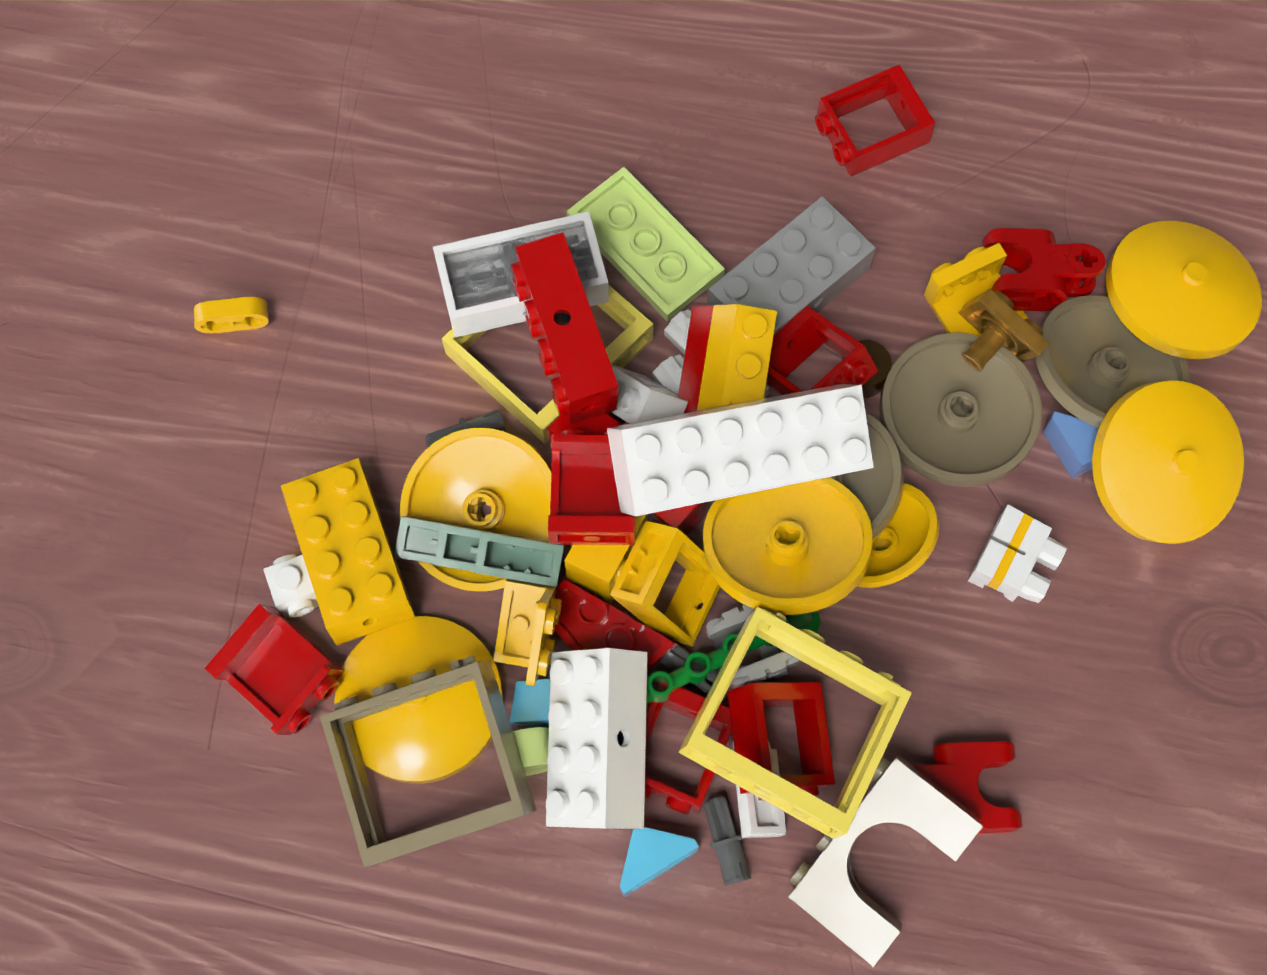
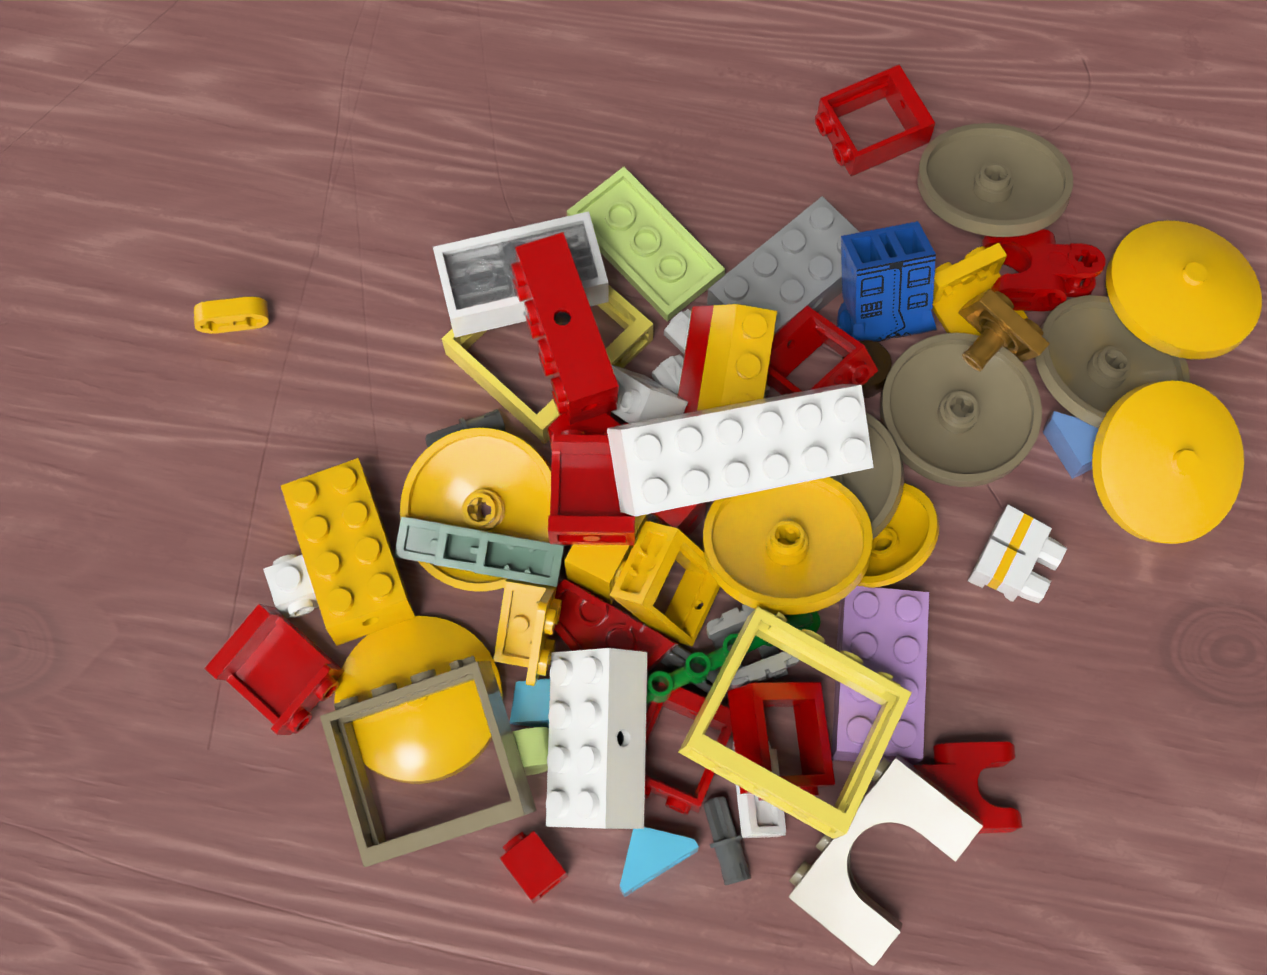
(532, 865): none -> red brick
(887, 283): none -> blue piece
(890, 637): none -> lavender brick
(995, 180): none -> dark tan dish

